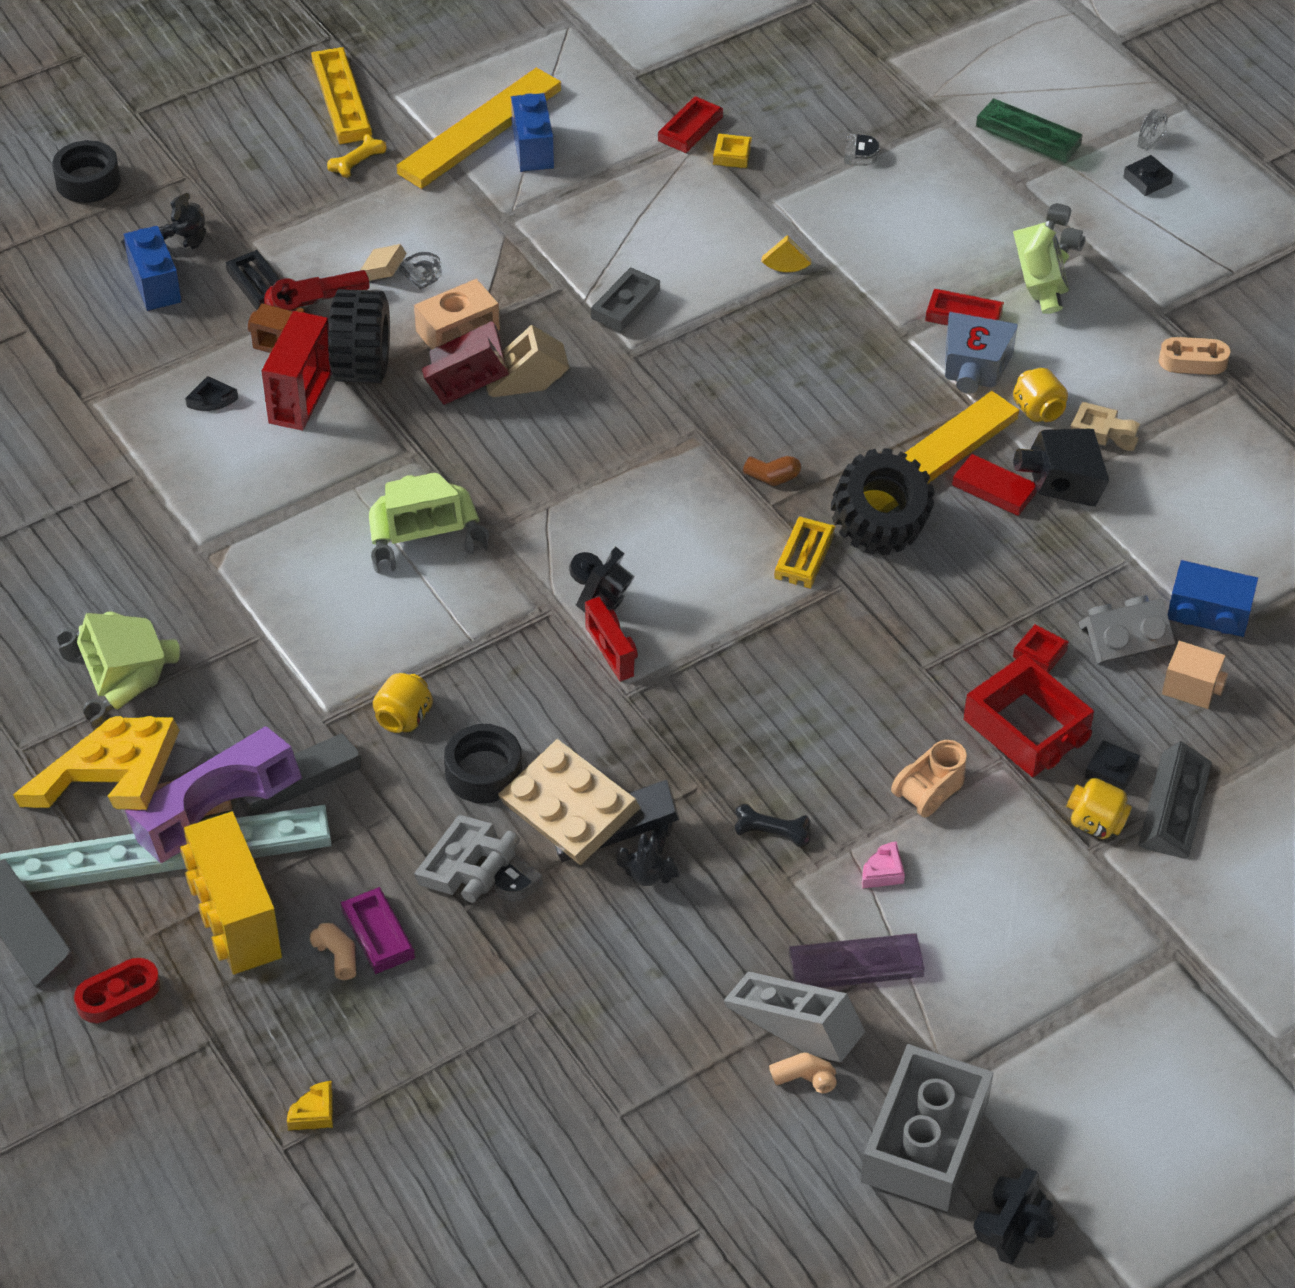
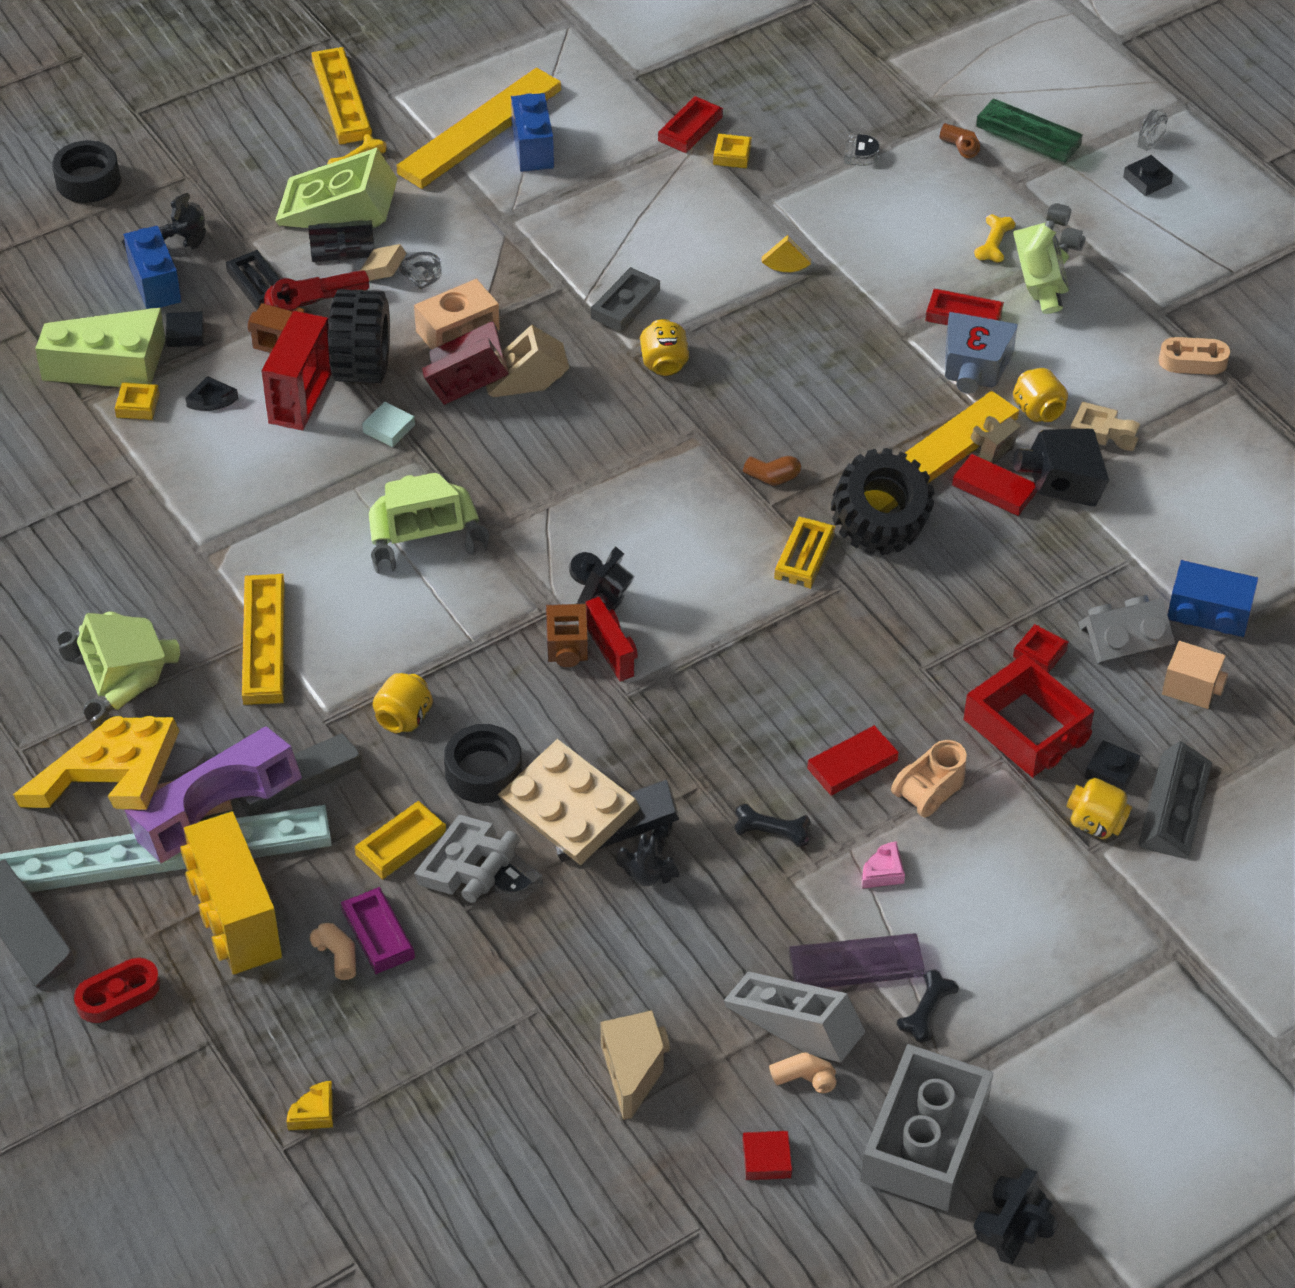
(102, 348): none -> yellowish green wedge
(137, 401): none -> yellow tile
(184, 329): none -> black tile
(263, 639): none -> yellow tile
(340, 192): none -> yellowish green slope
(341, 240): none -> black hips
(388, 424): none -> light aqua tile
(400, 839): none -> yellow tile
(567, 643): none -> dark orange brick
(633, 1057): none -> tan slope
(664, 347): none -> yellow head
(767, 1155): none -> red tile
(852, 760): none -> red tile
(919, 1021): none -> black piece
(964, 139): none -> dark orange arm
(990, 249): none -> yellow piece
(997, 440): none -> dark tan tile

